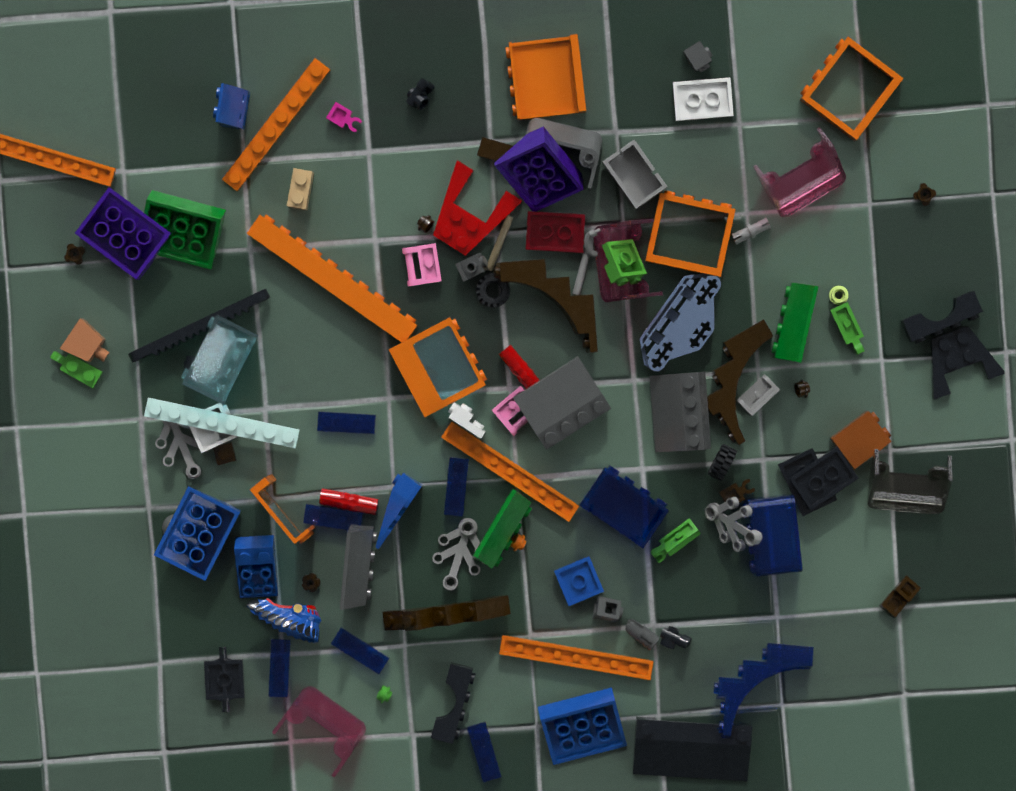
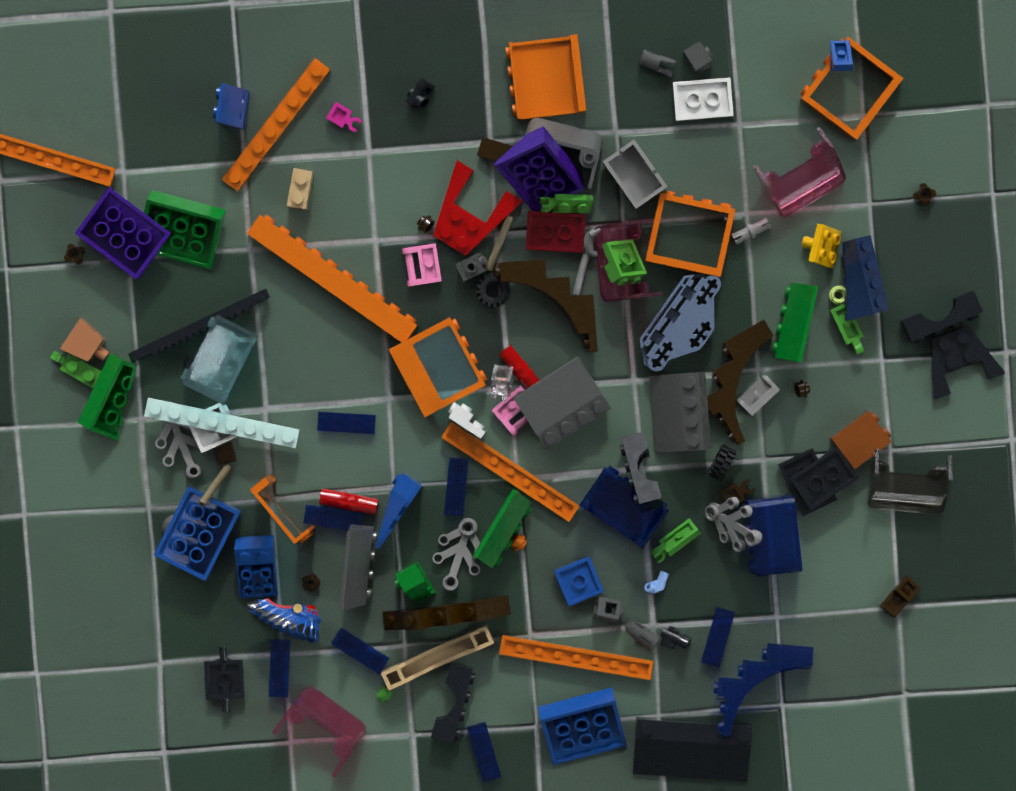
(108, 397): none -> green wedge
(214, 486): none -> dark tan piece
(414, 582): none -> green wedge
(437, 656): none -> tan arch
(502, 381): none -> clear brick
(567, 203): none -> bright green plate
(647, 491): none -> black arch
(652, 61): none -> dark grey hinge
(657, 585): none -> light blue arm
(717, 637): none -> clear blue plate
(823, 245): none -> yellow plate
(840, 56): none -> blue slope
(863, 279): none -> dark blue wedge

